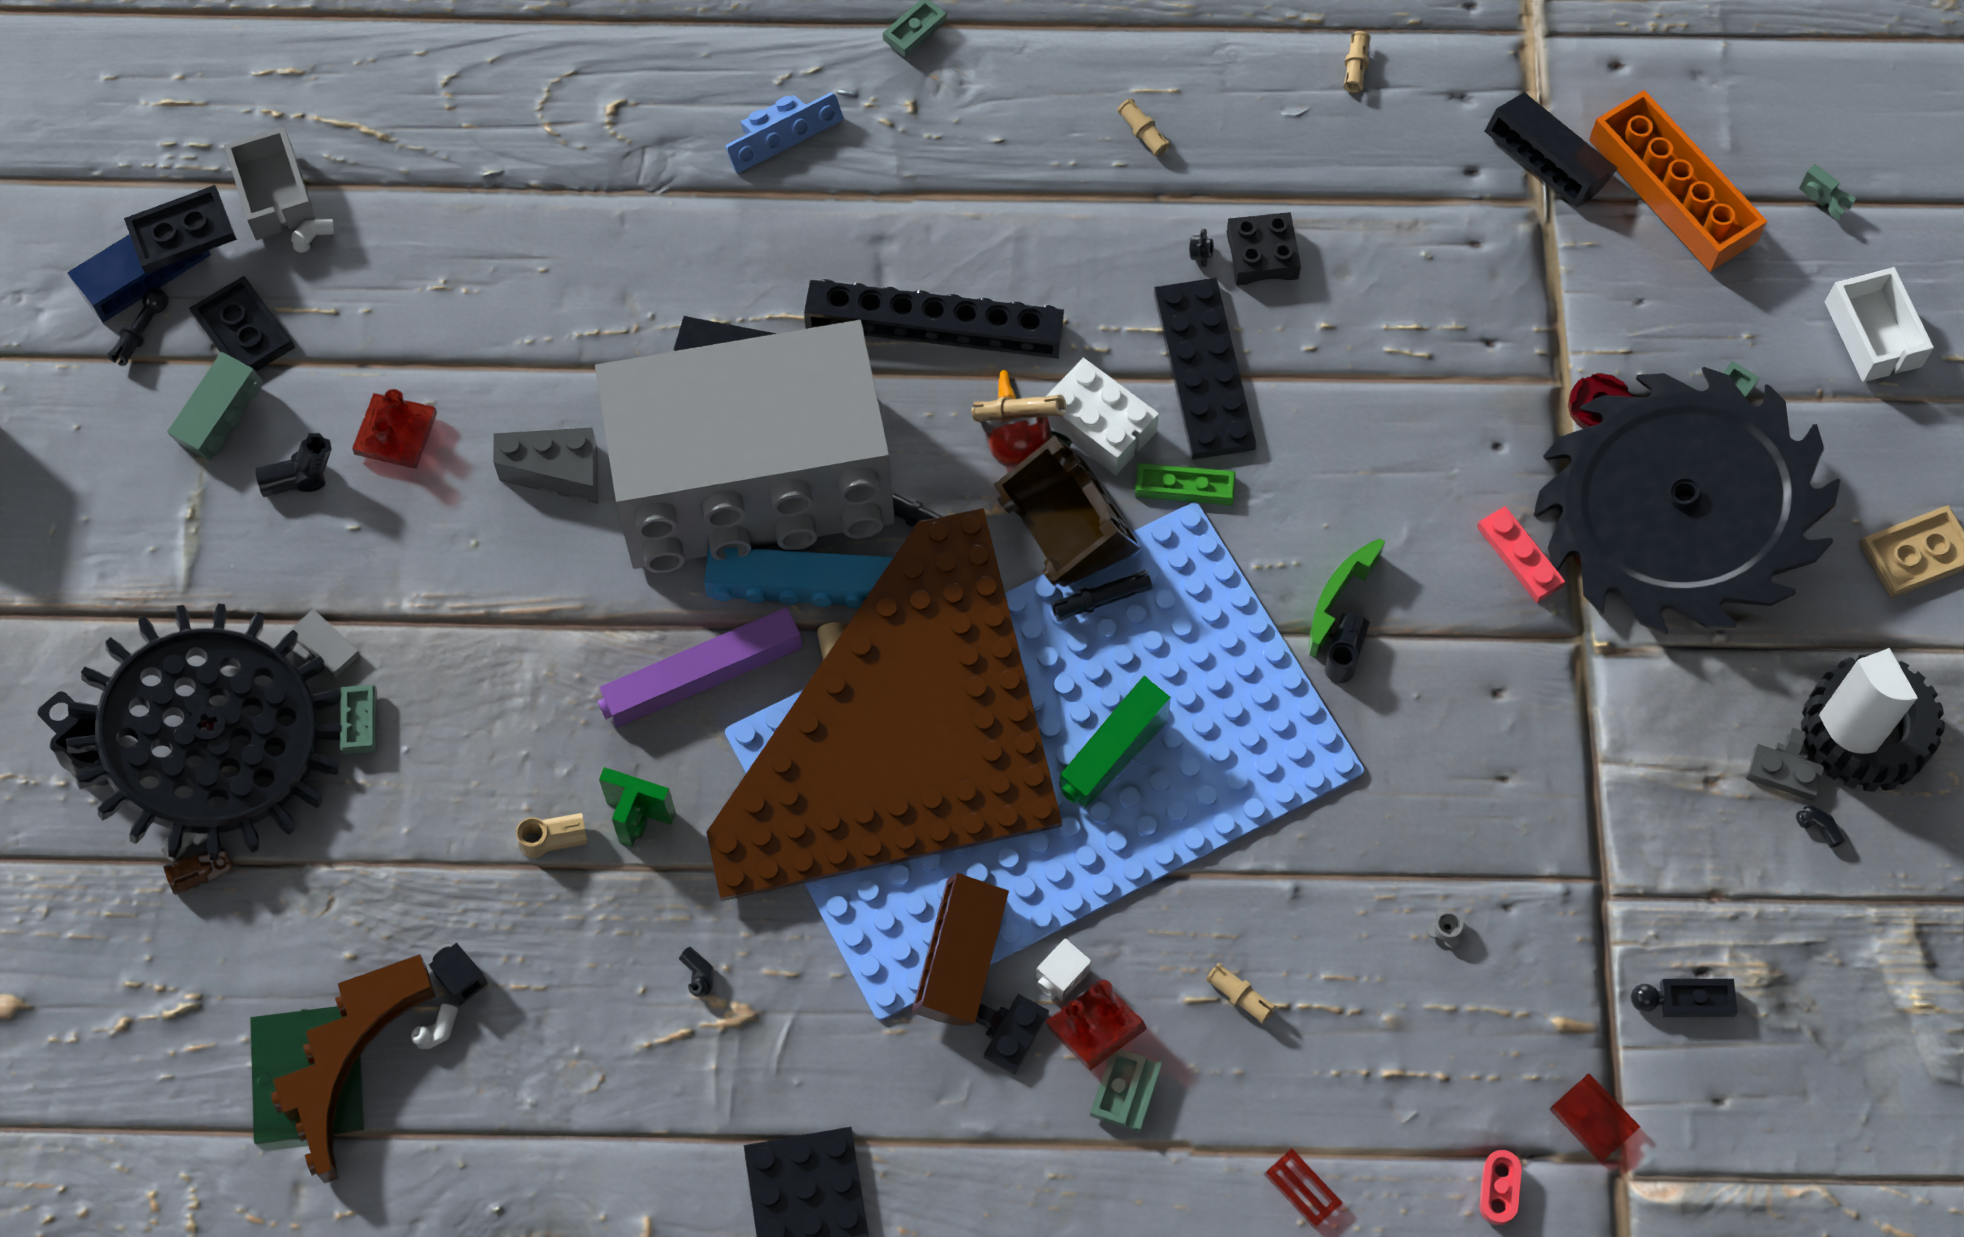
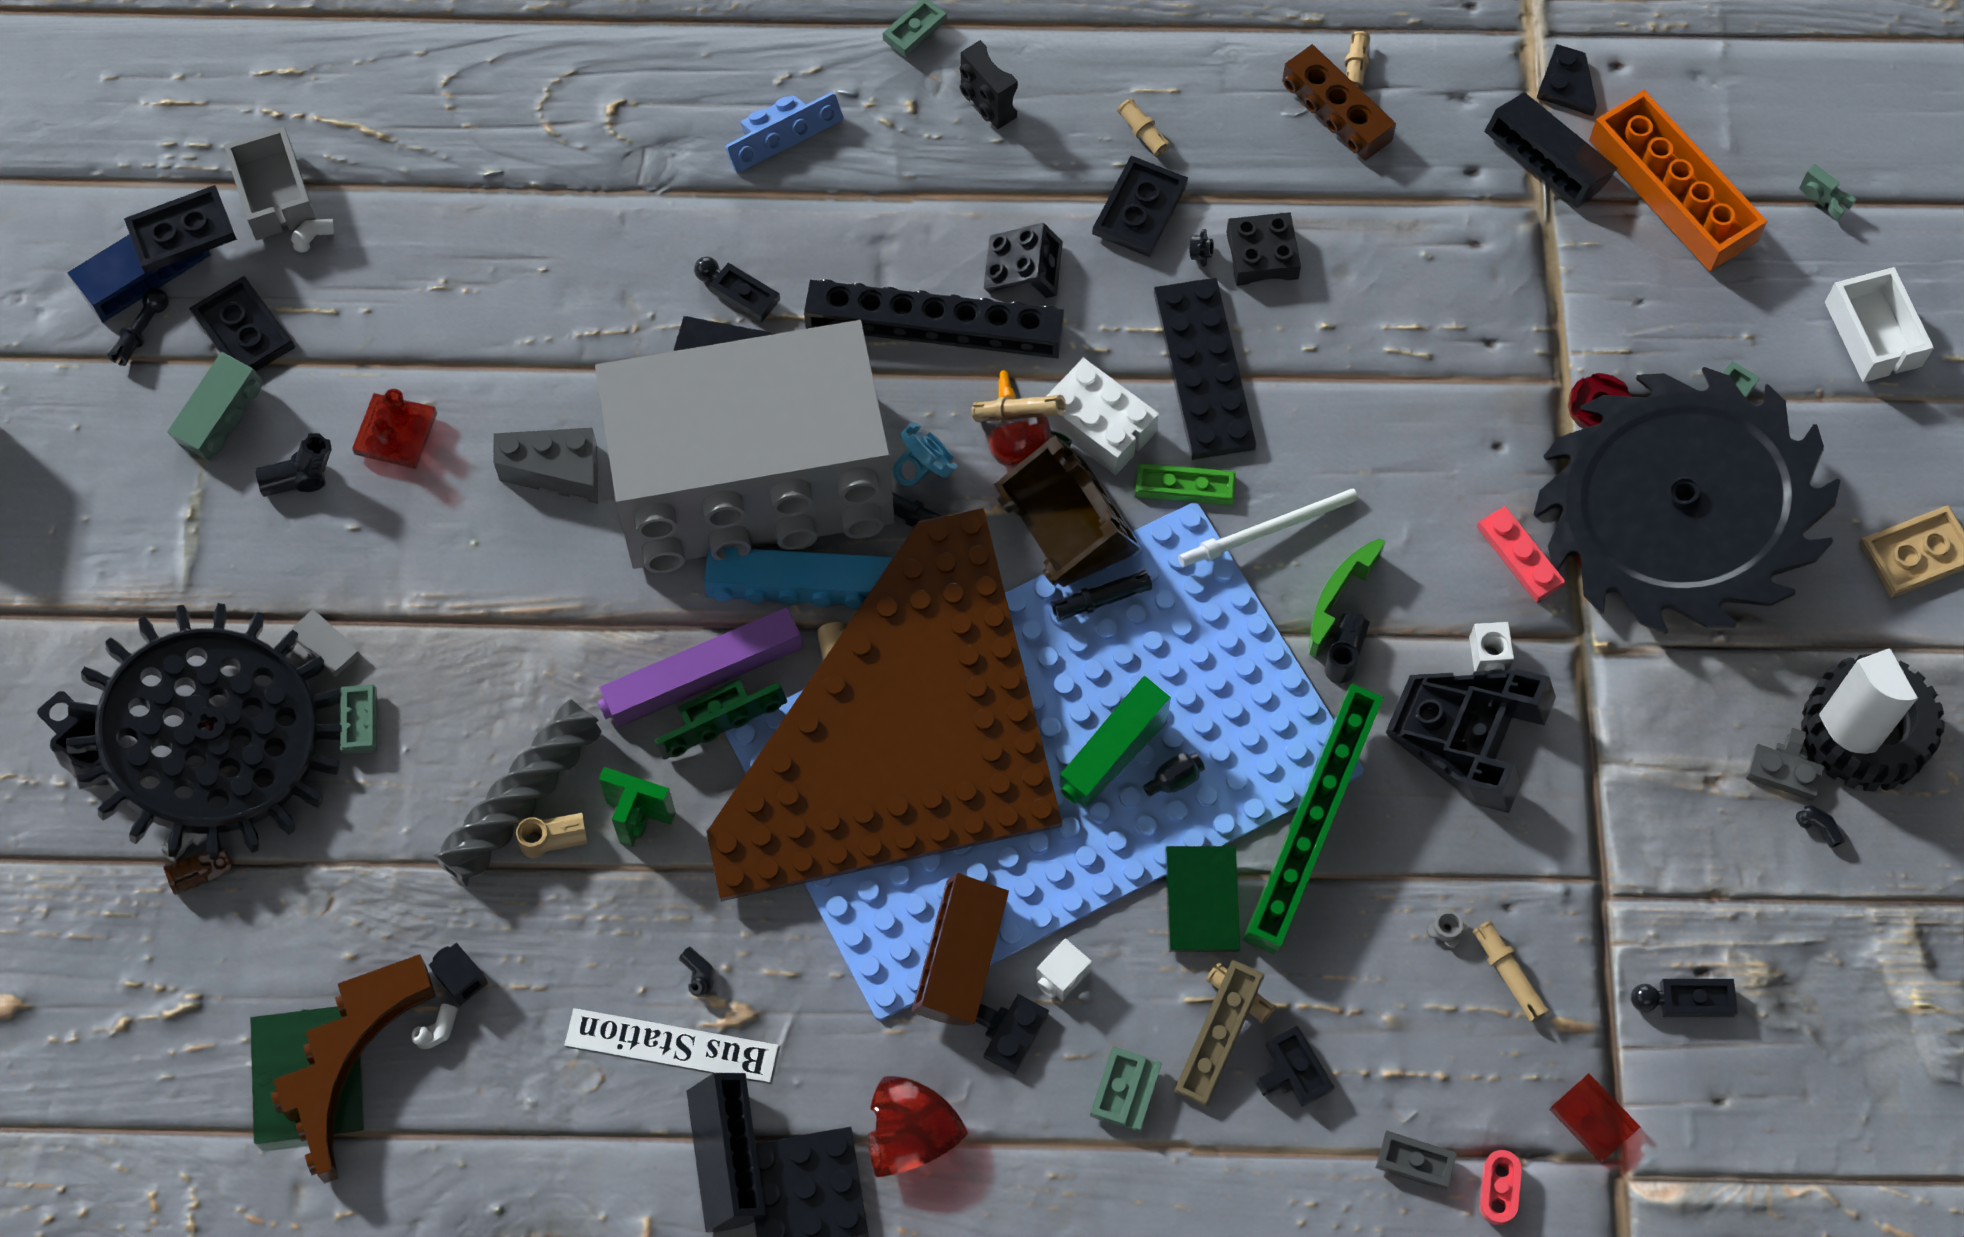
(514, 795): none -> dark grey piece
(670, 1044): none -> white sticker
(717, 713): none -> dark green bracket
(725, 1152): none -> black brick
(737, 287): none -> black plate
(911, 1126): none -> clear red brick
(926, 453): none -> medium azure tile
(987, 85): none -> black brick
(1024, 257): none -> black bracket
(1096, 1024): clear red plate -> none
(1140, 206): none -> black plate
(1175, 774): none -> black plant
(1202, 899): none -> dark green tile
(1213, 548): none -> white bar
(1219, 1032): none -> dark tan tile
(1293, 1198): clear red tile -> none
(1294, 1068): none -> black hinge
(1312, 819): none -> green brick
(1352, 103): none -> reddish brown brick
(1416, 1160): none -> dark grey plate
(1461, 723): none -> black wedge
(1494, 636): none -> white brick
(1502, 958): none -> tan pin
(1568, 81): none -> black wing

